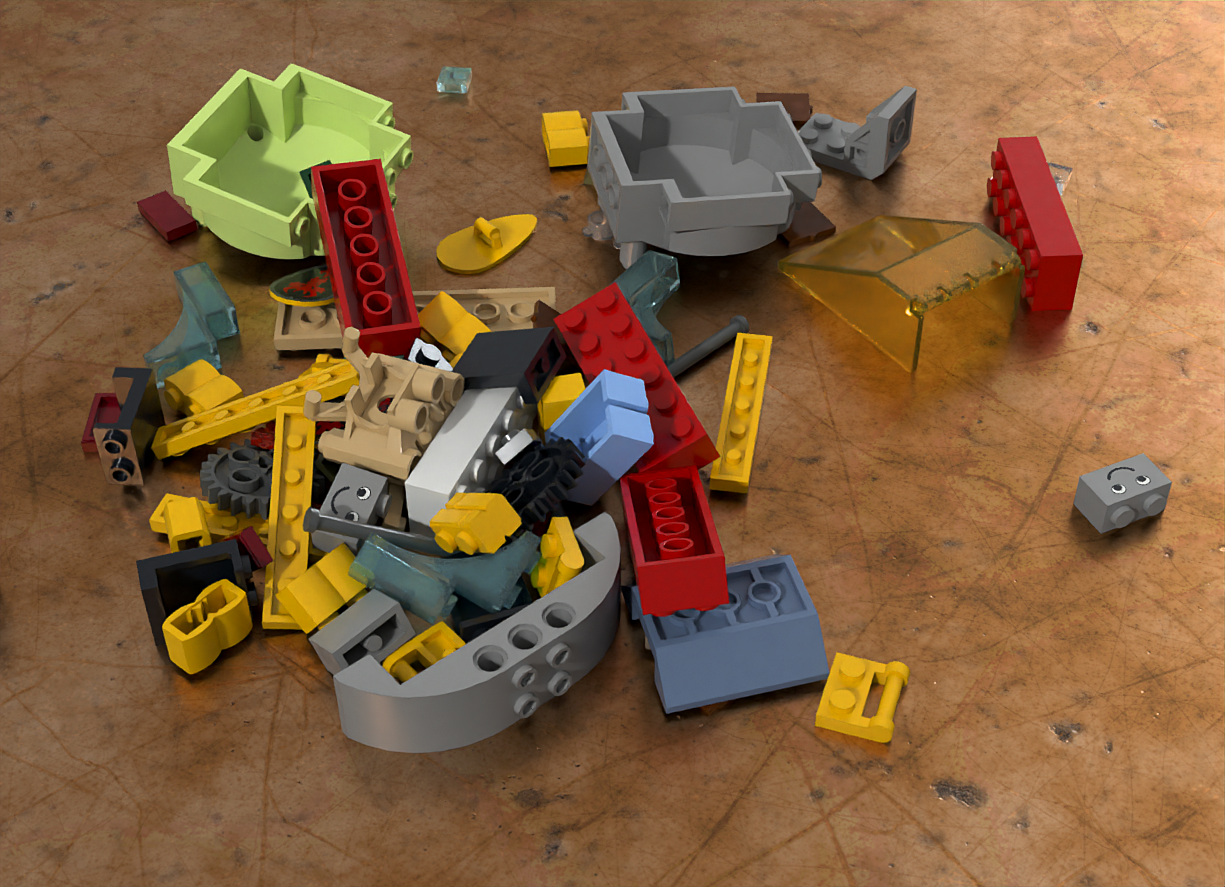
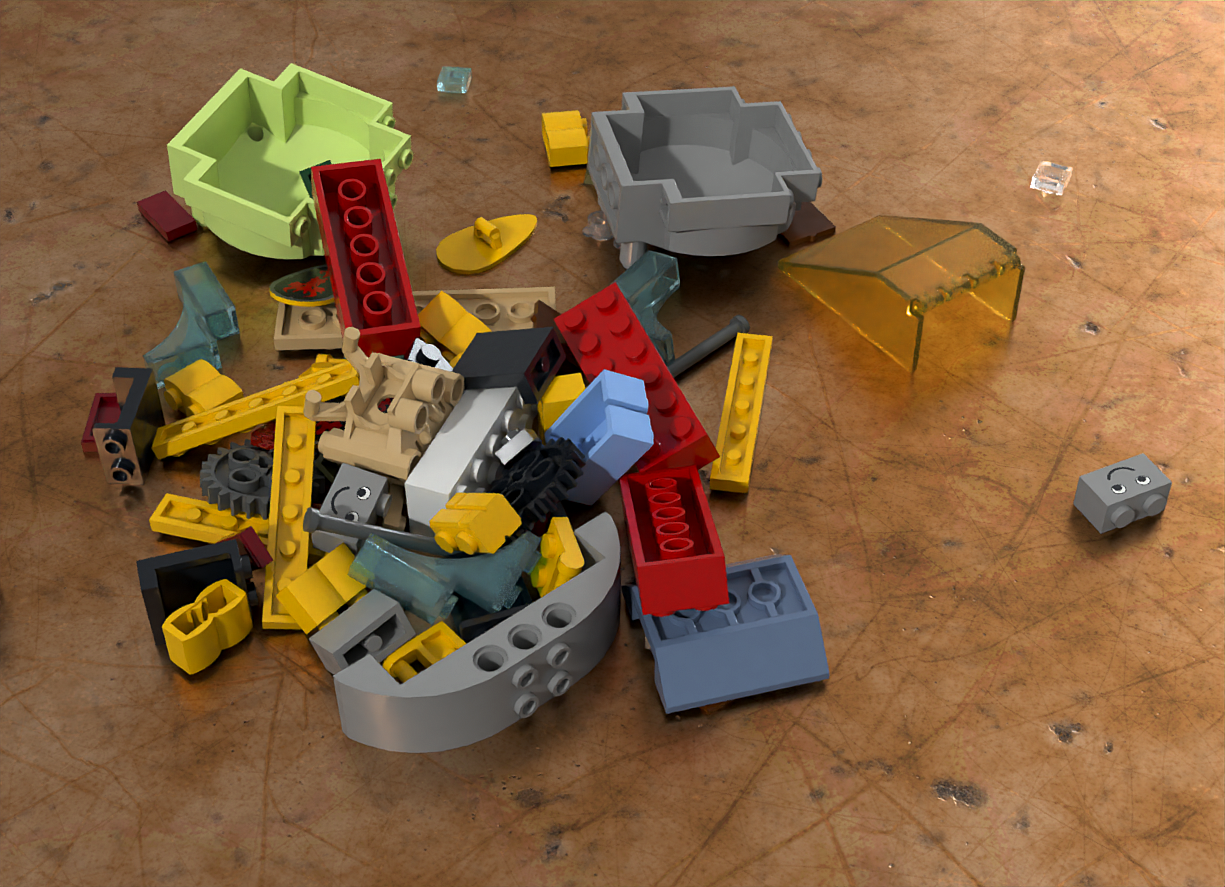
(186, 524): yellow brick -> none
(794, 103): reddish brown piece -> none
(848, 694): yellow plate -> none
(863, 149): light grey bracket -> none
(1035, 223): red brick -> none

